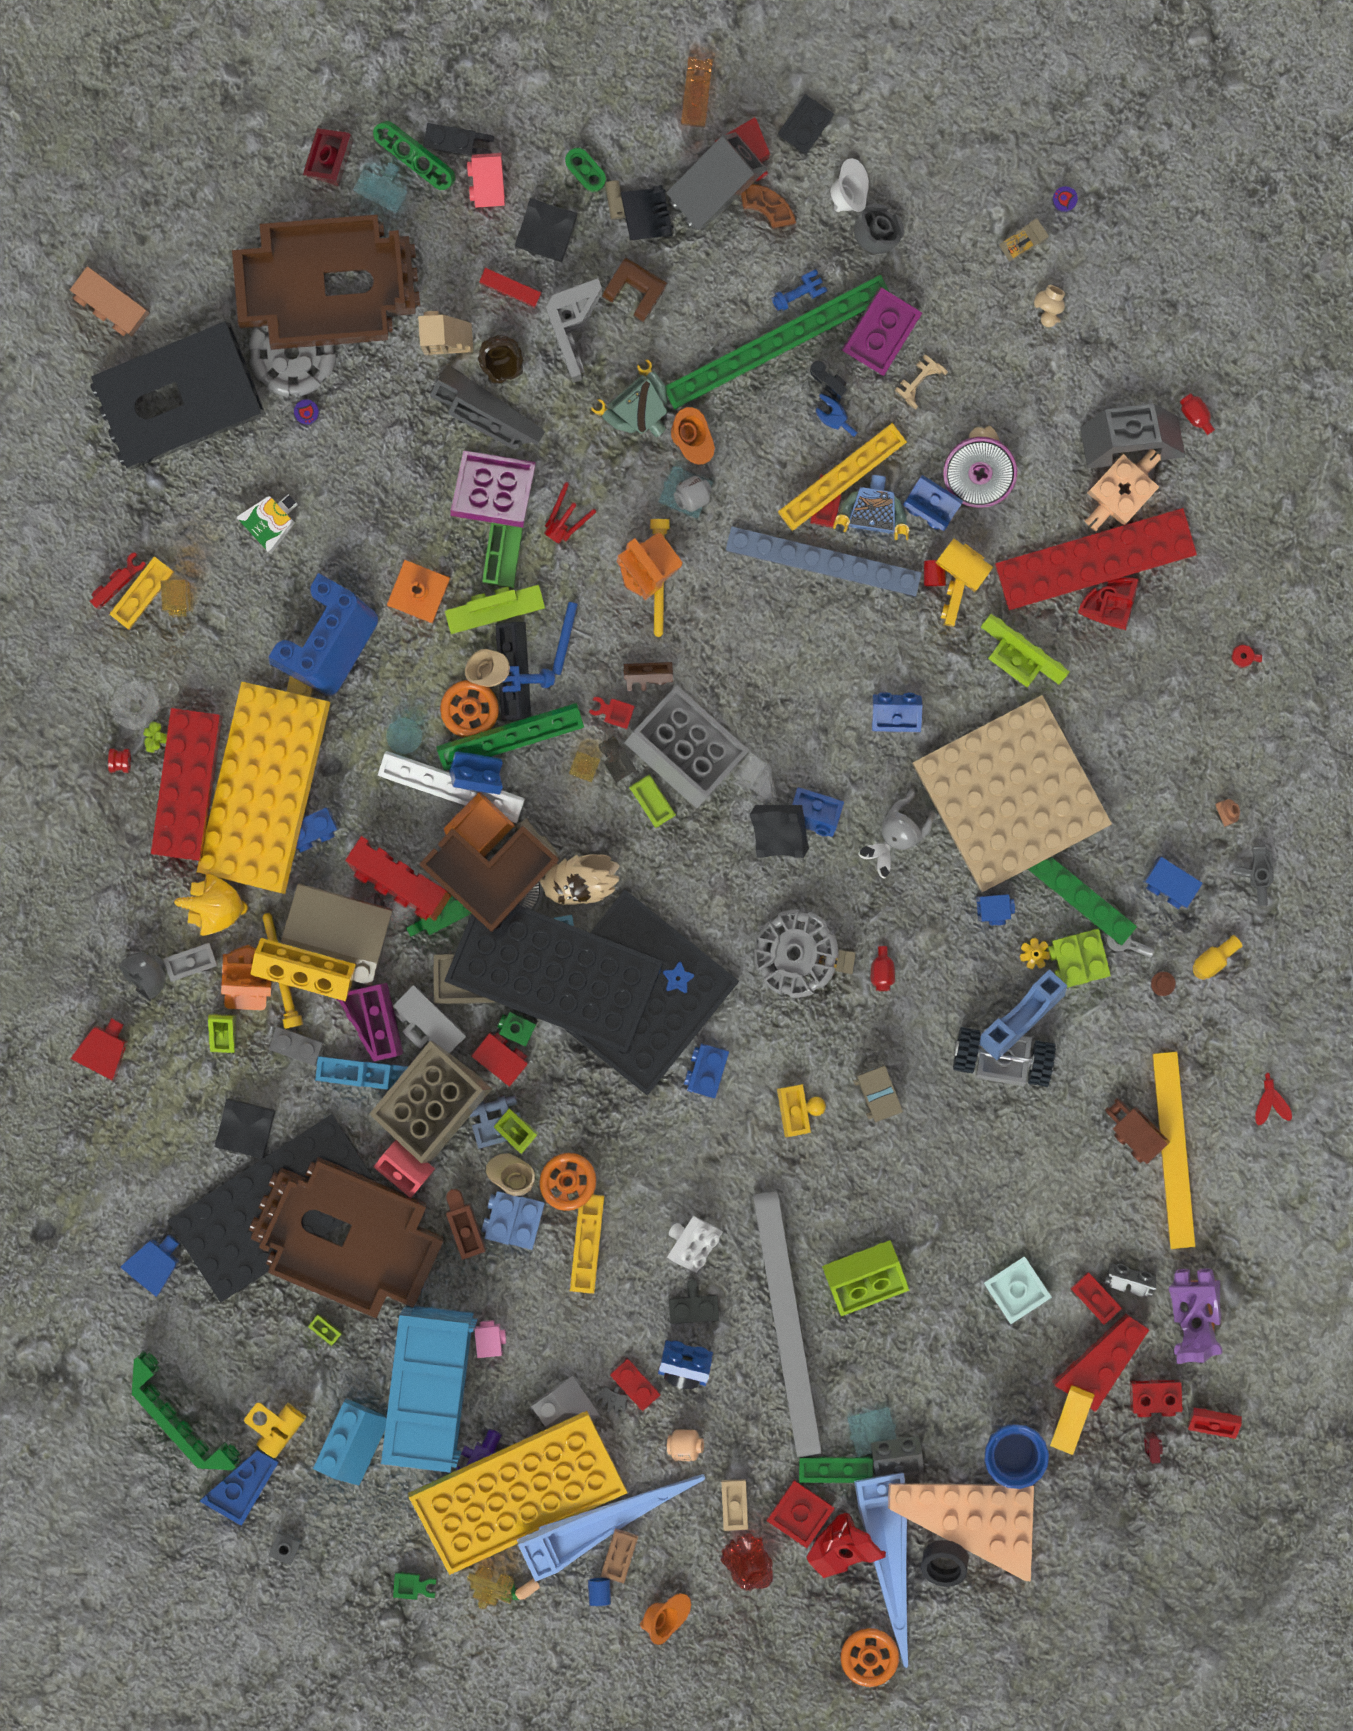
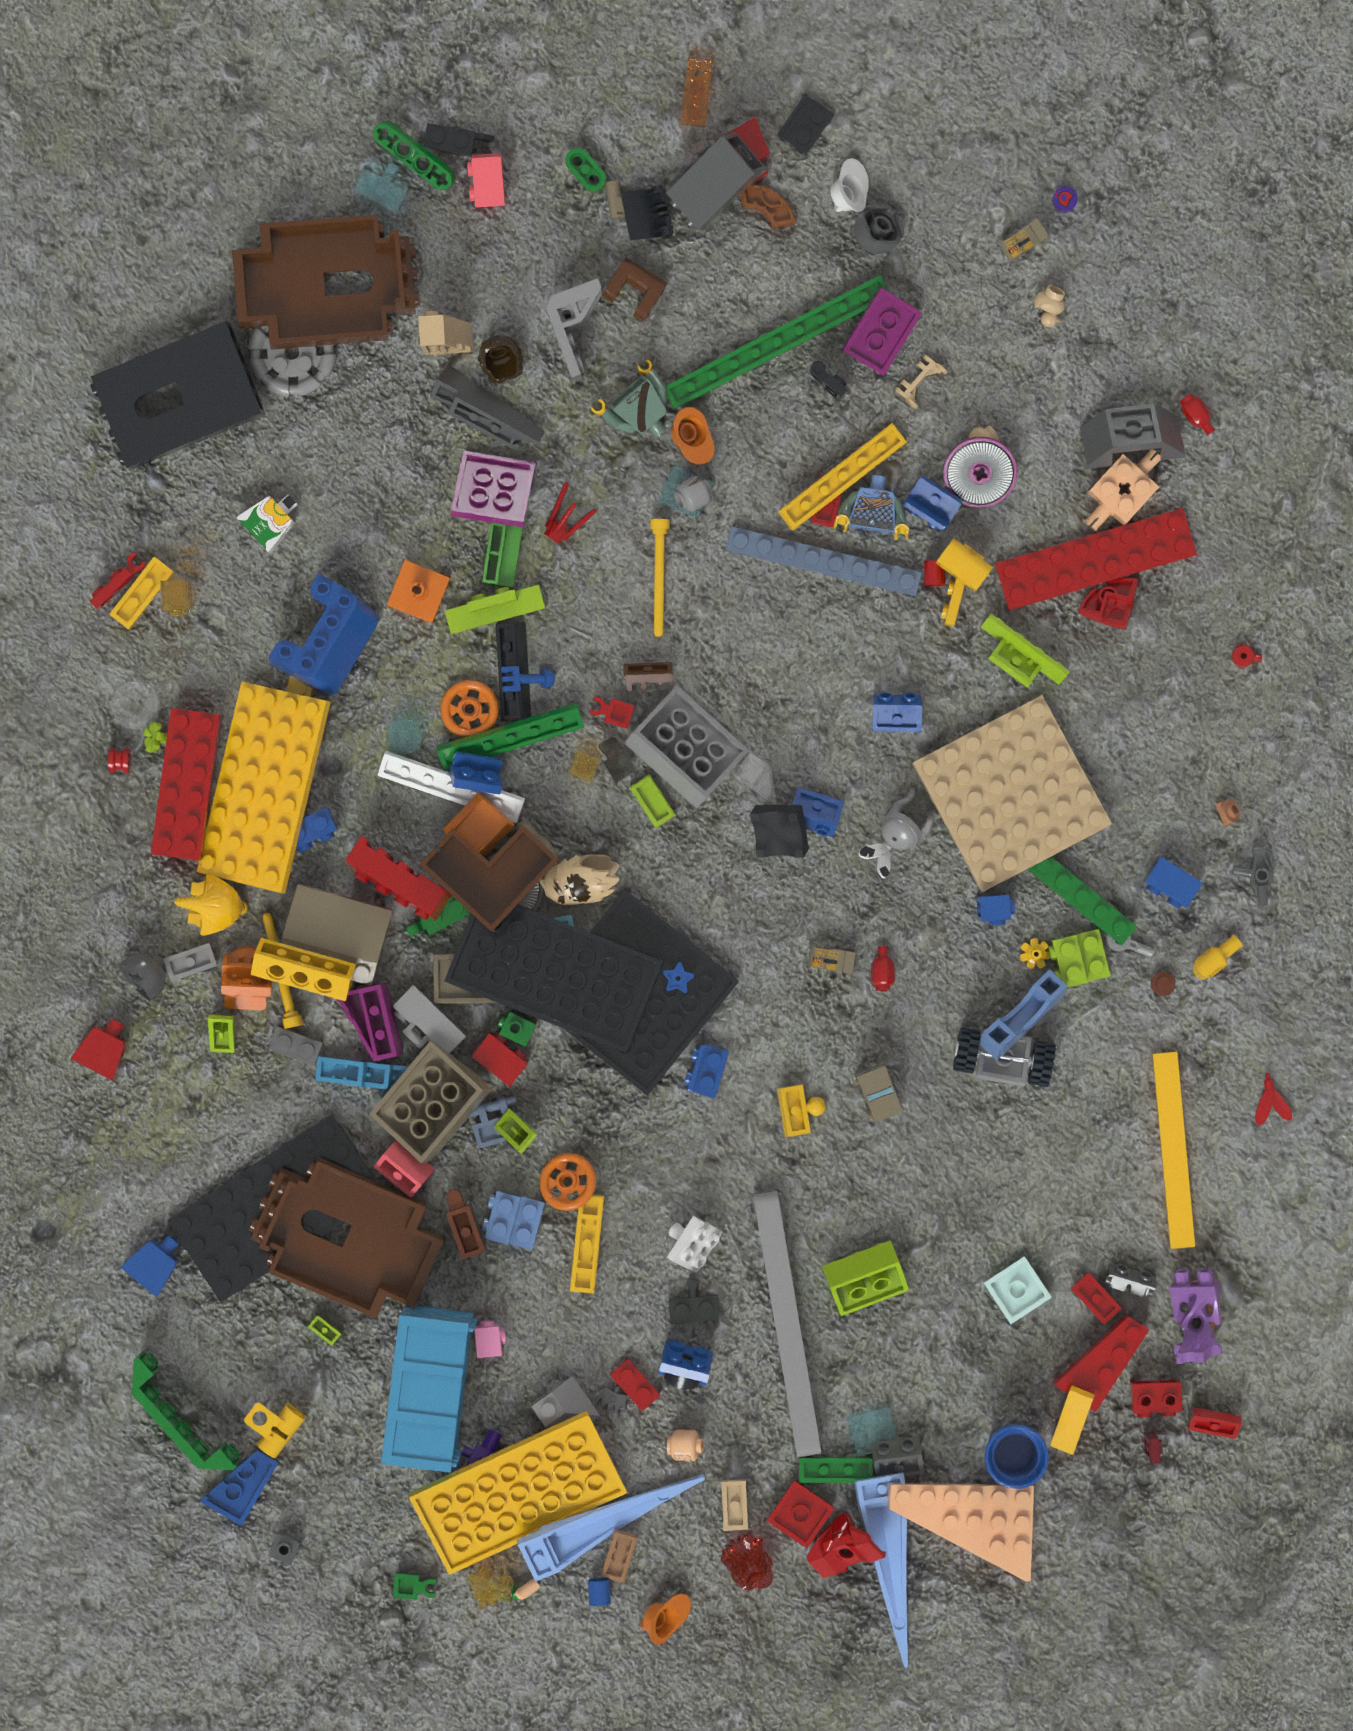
(108, 302): nougat brick -> none
(245, 1128): black brick -> none
(306, 412): dark purple tile -> none
(328, 156): dark red slope -> none
(351, 1443): dark azure slope -> none
(487, 668): tan cap -> none
(510, 288): red piece -> none
(511, 1174): tan cap -> none
(546, 230): black brick -> none
(564, 638): blue bar -> none
(648, 565): orange piece -> none
(780, 300): blue hinge -> none
(809, 957): light grey plate -> none
(837, 417): blue hand -> none
(889, 1664): orange plate -> none
(941, 1576): black tyre -> none
(1137, 1132): copper brick -> none

